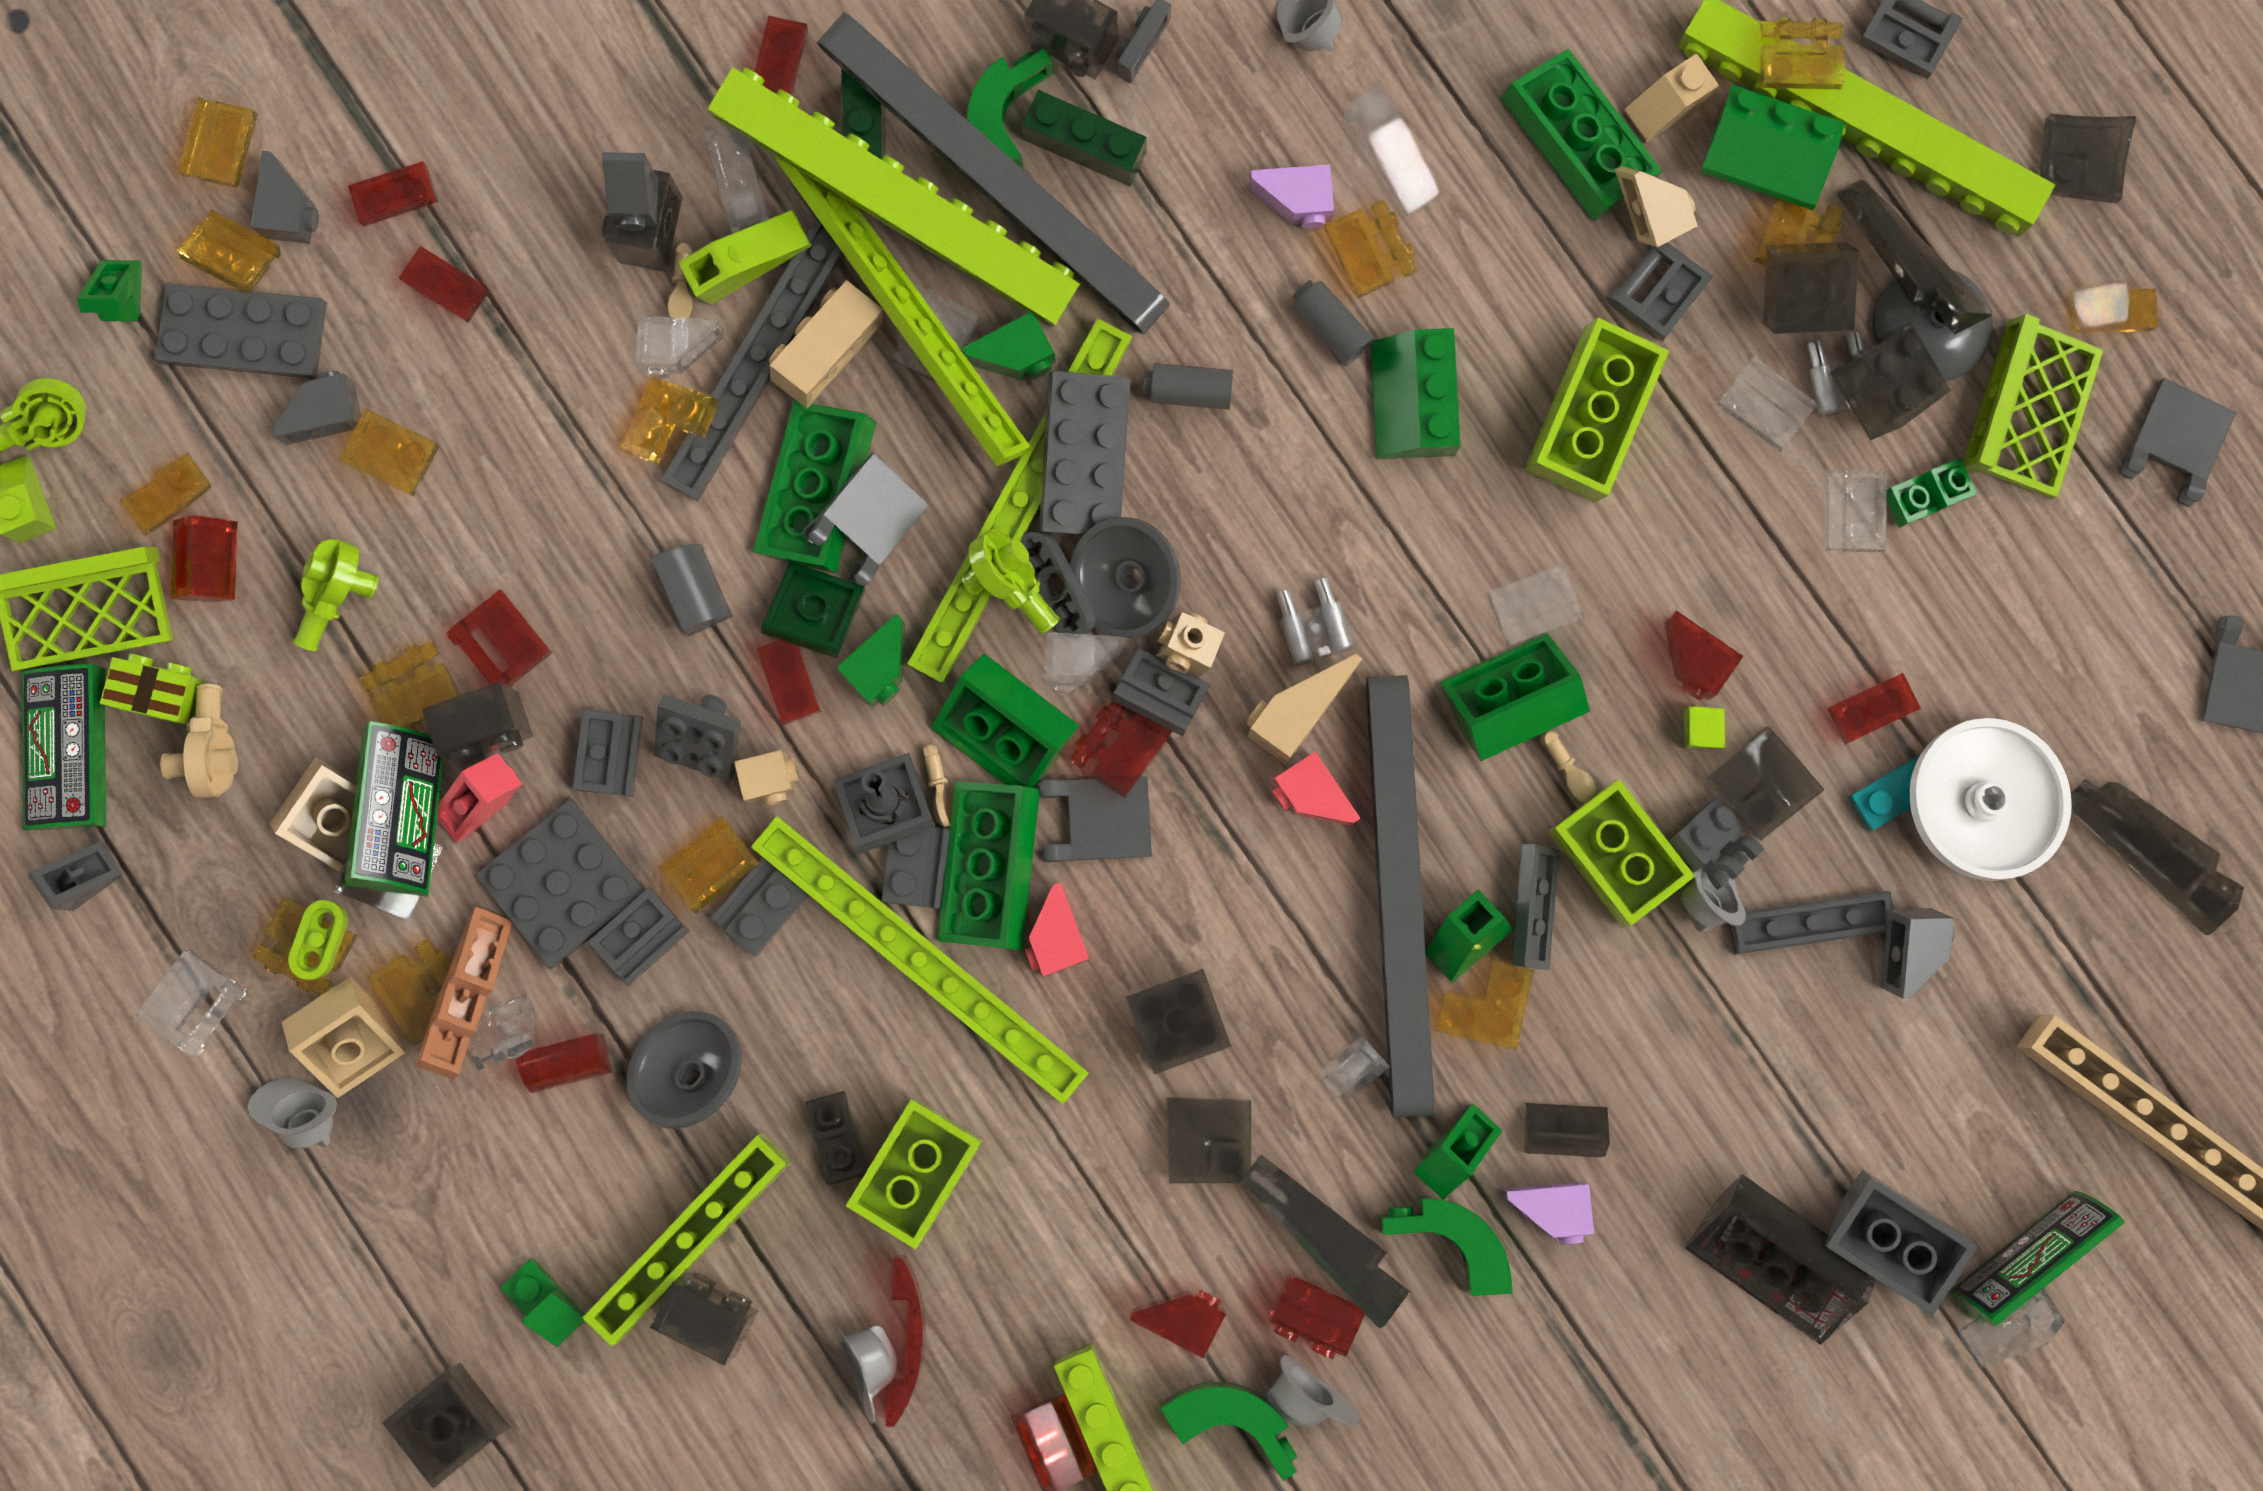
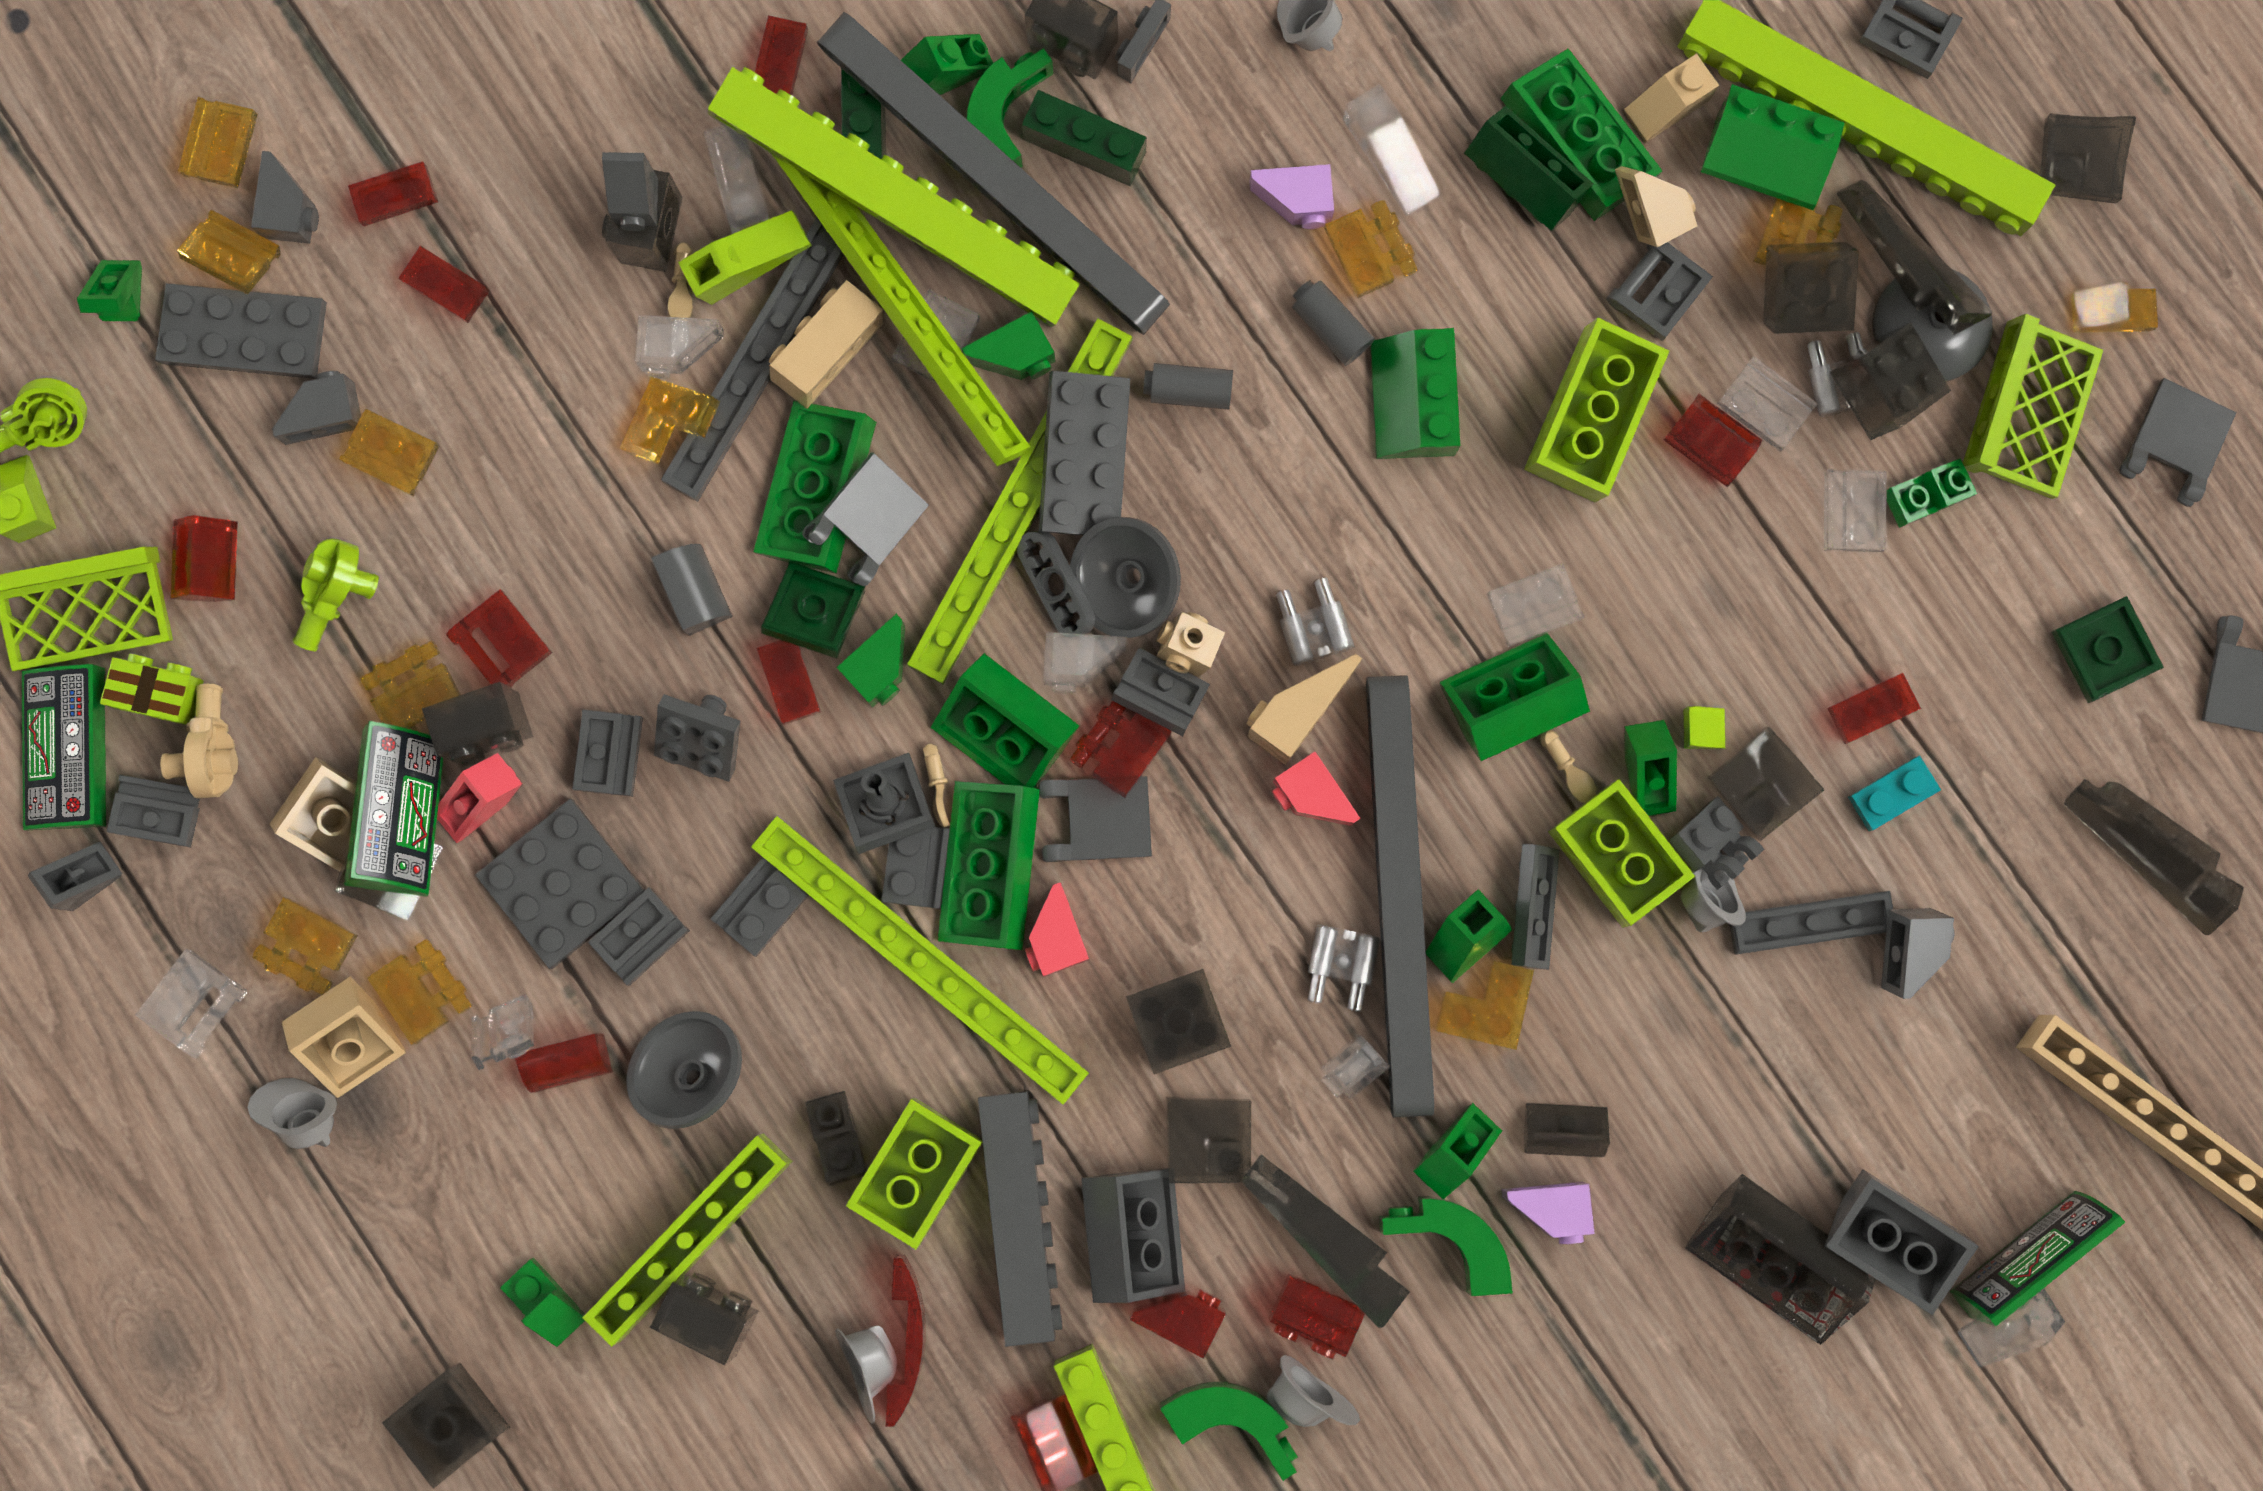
(154, 811): none -> dark grey plate
(167, 495): clear yellow slope -> none
(316, 938): lime plate -> none
(464, 993): nougat slope -> none
(709, 865): clear yellow plate -> none
(767, 777): tan brick -> none
(948, 60): none -> green slope
(1008, 577): lime pin -> none
(1017, 1218): none -> dark grey brick
(1132, 1236): none -> dark grey slope
(1344, 957): none -> clear piece
(1528, 168): none -> dark green brick
(1651, 766): none -> green slope
(1699, 657): clear red slope -> none
(1713, 440): none -> clear red brick
(1802, 65): clear yellow plate -> none
(1990, 799): white dish -> none
(2107, 649): none -> dark green plate

